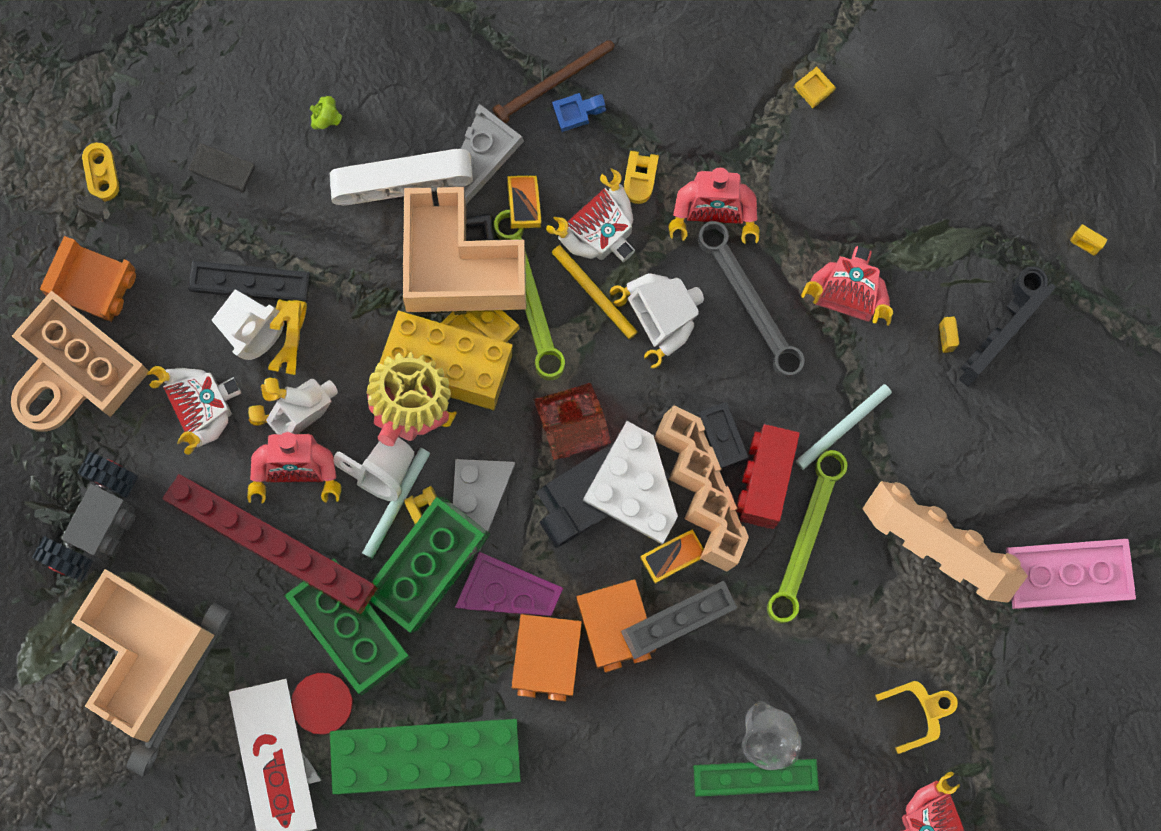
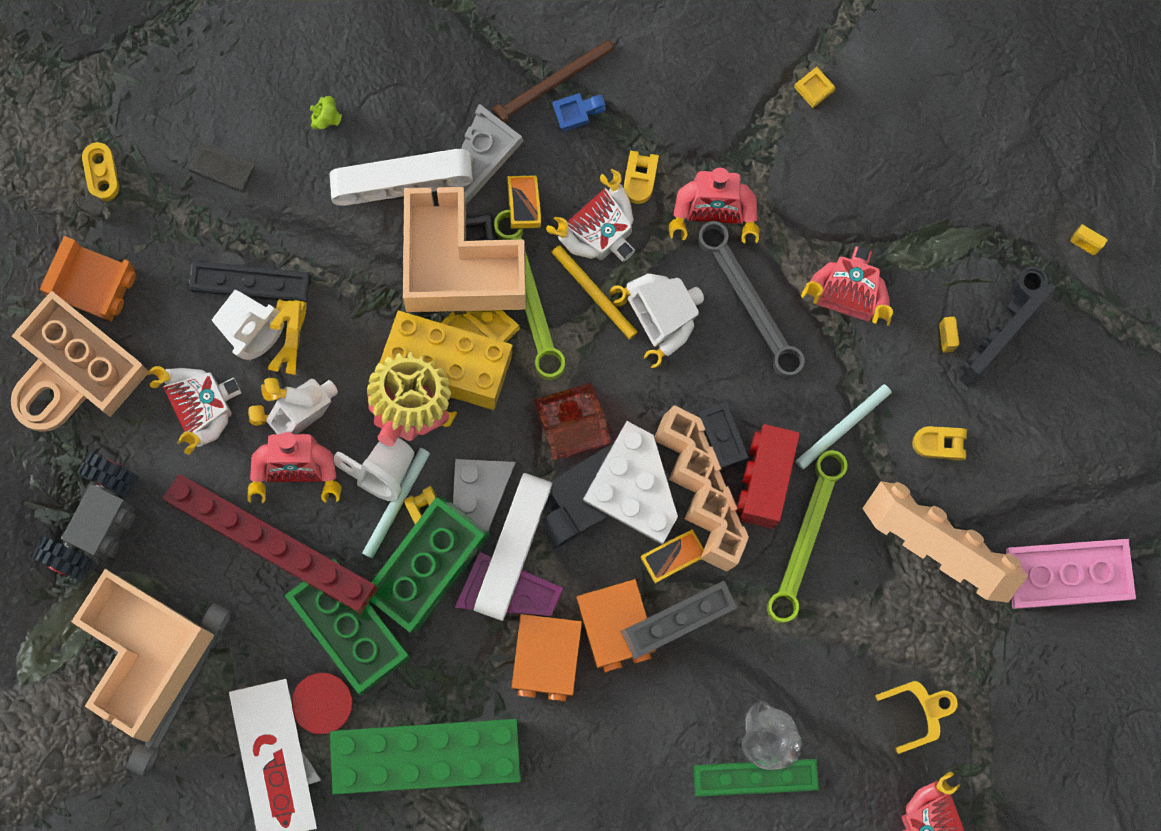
(513, 546): none -> white beam
(930, 443): none -> yellow plate

